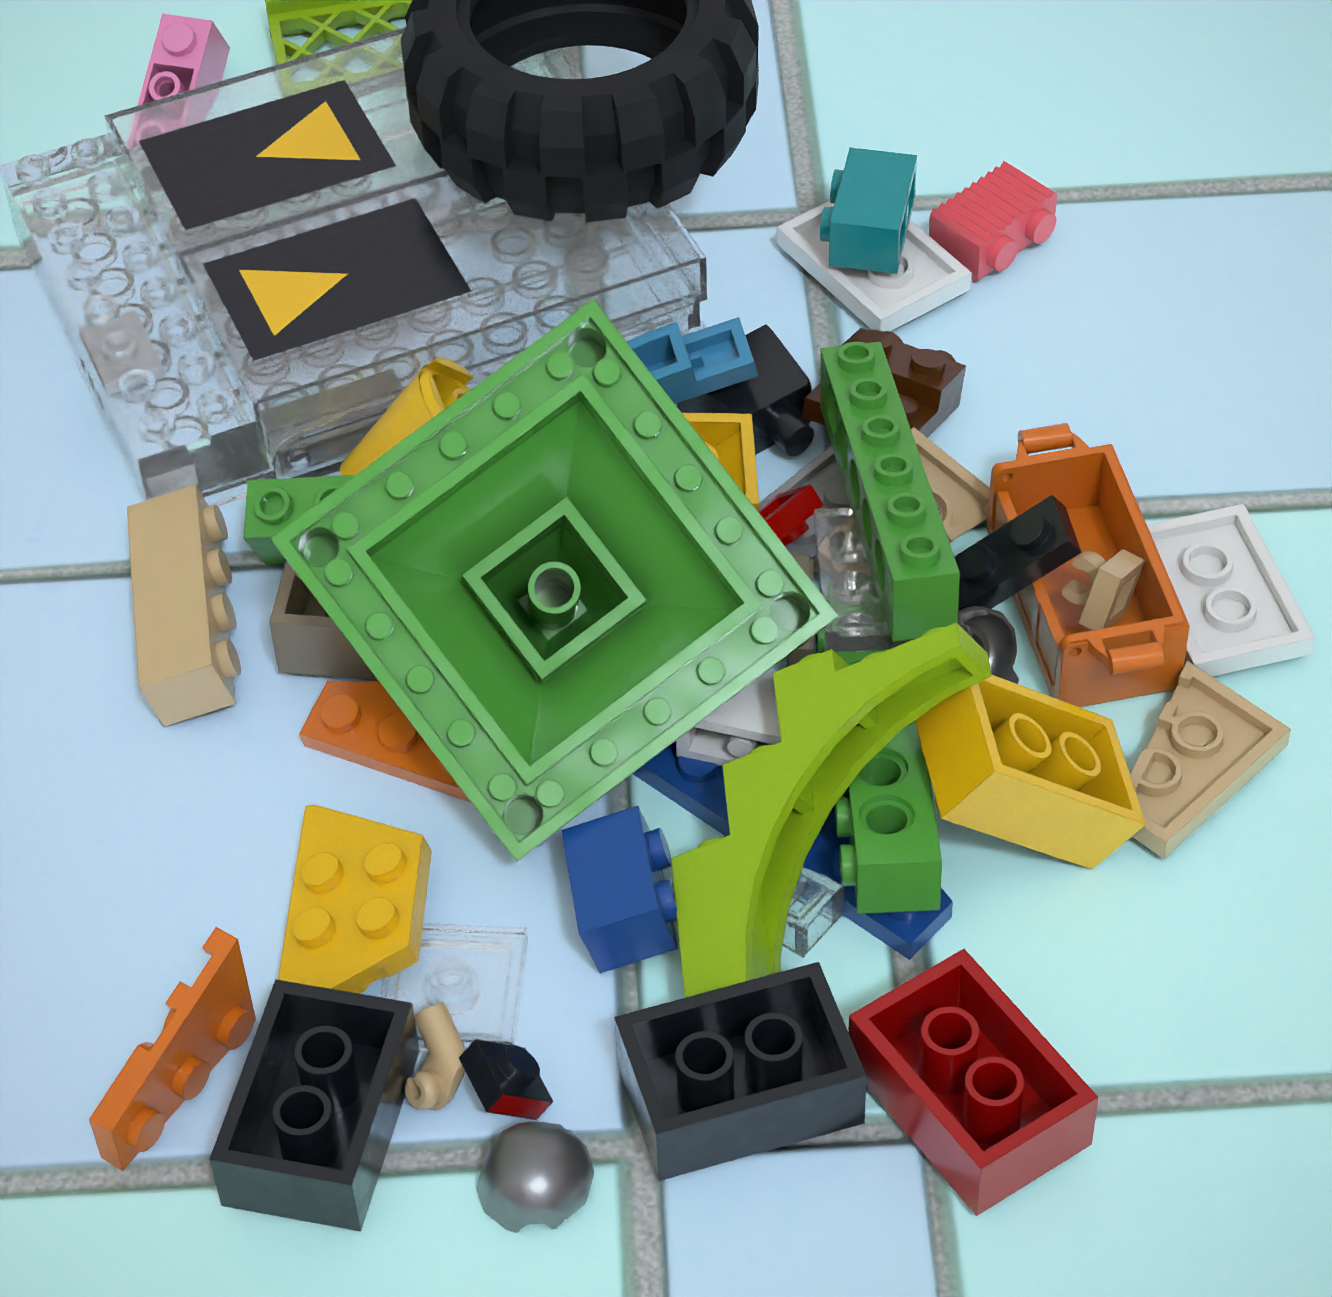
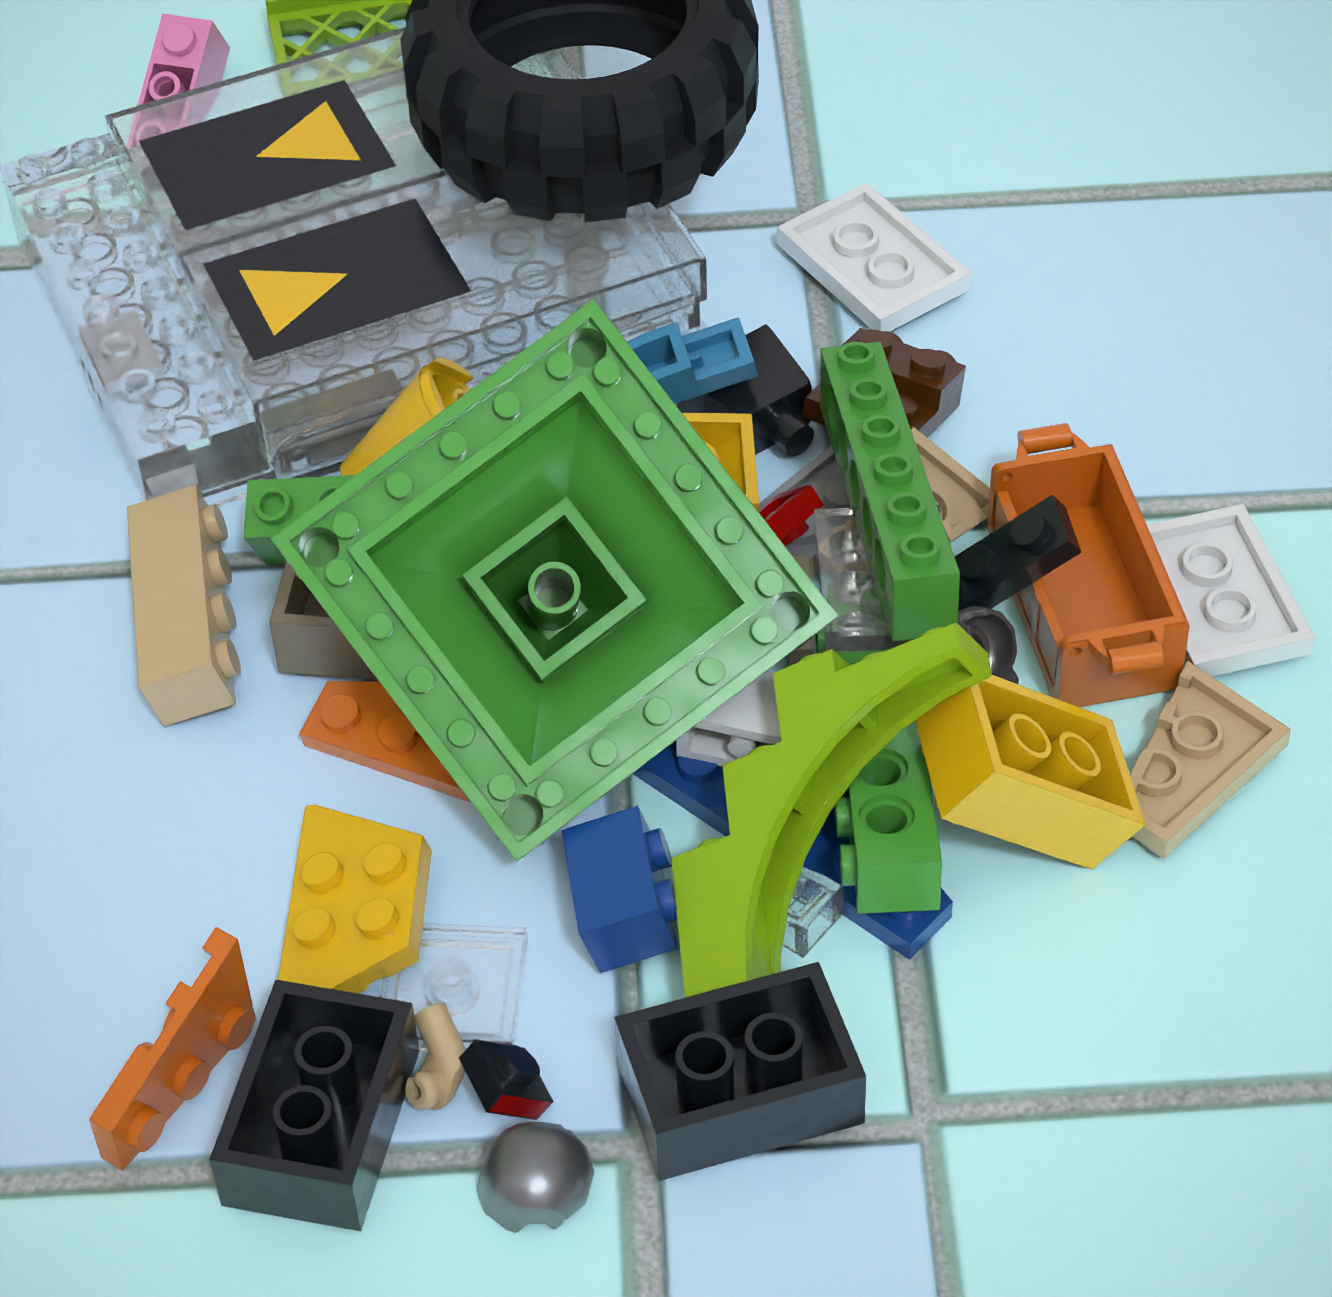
(870, 210): teal brick -> none
(972, 1081): red brick -> none
(994, 220): coral brick -> none
(1109, 590): tan tile -> none

